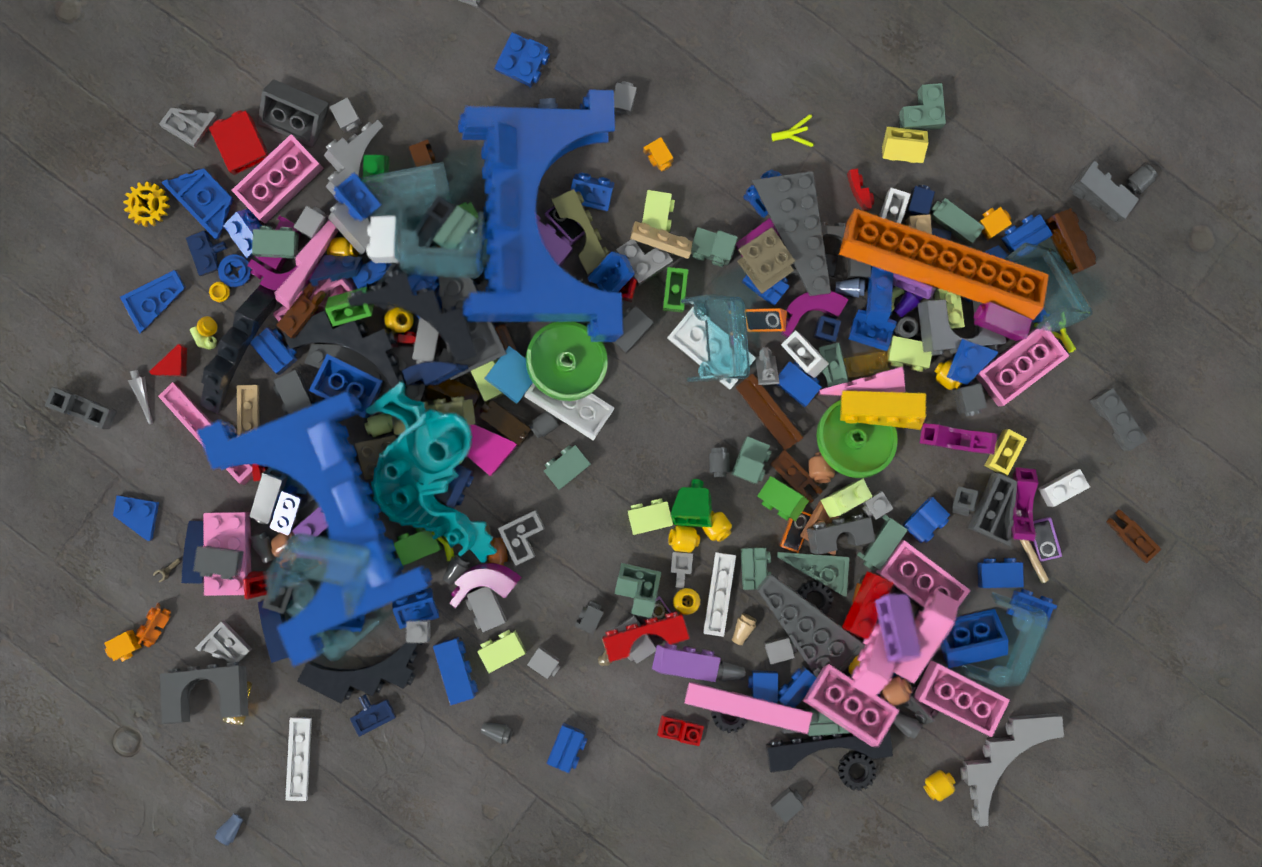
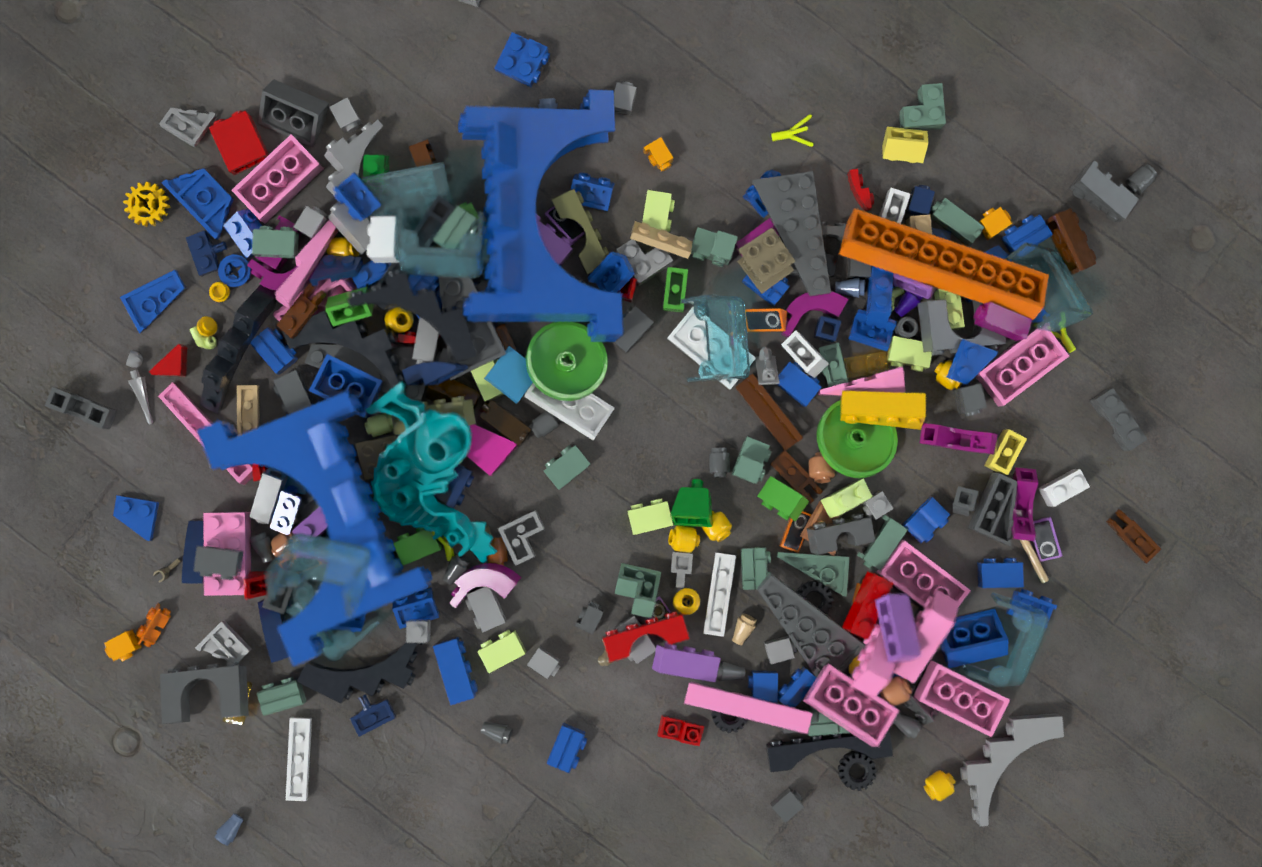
(134, 359): none -> light grey hinge
(281, 696): none -> sand green brick

